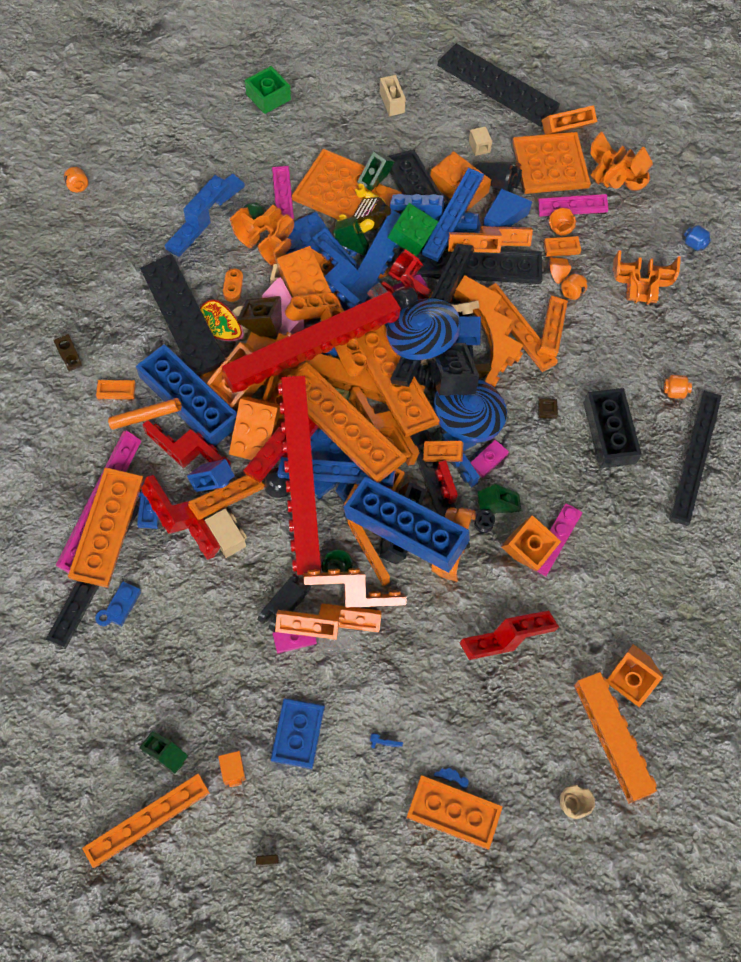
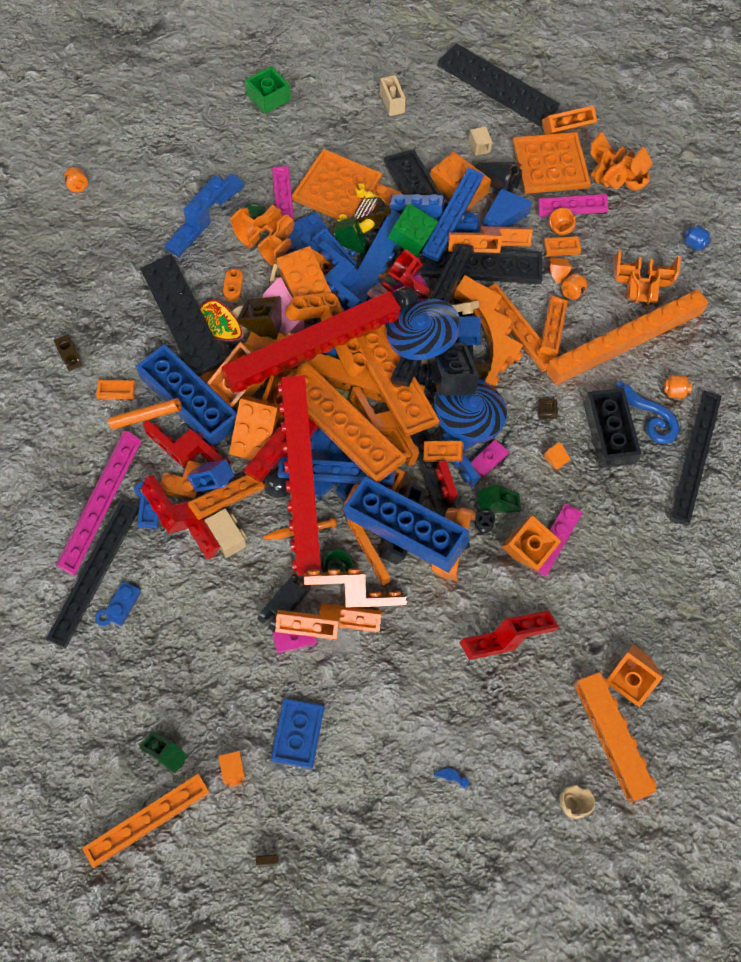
(106, 528): orange plate -> none
(180, 486): none -> orange plate
(284, 533): none -> orange sword
(375, 739): blue piece -> none
(376, 170): dark green slope -> none
(454, 812): orange plate -> none
(557, 456): none -> orange slope
(626, 337): none -> orange brick
(641, 403): none -> blue plant

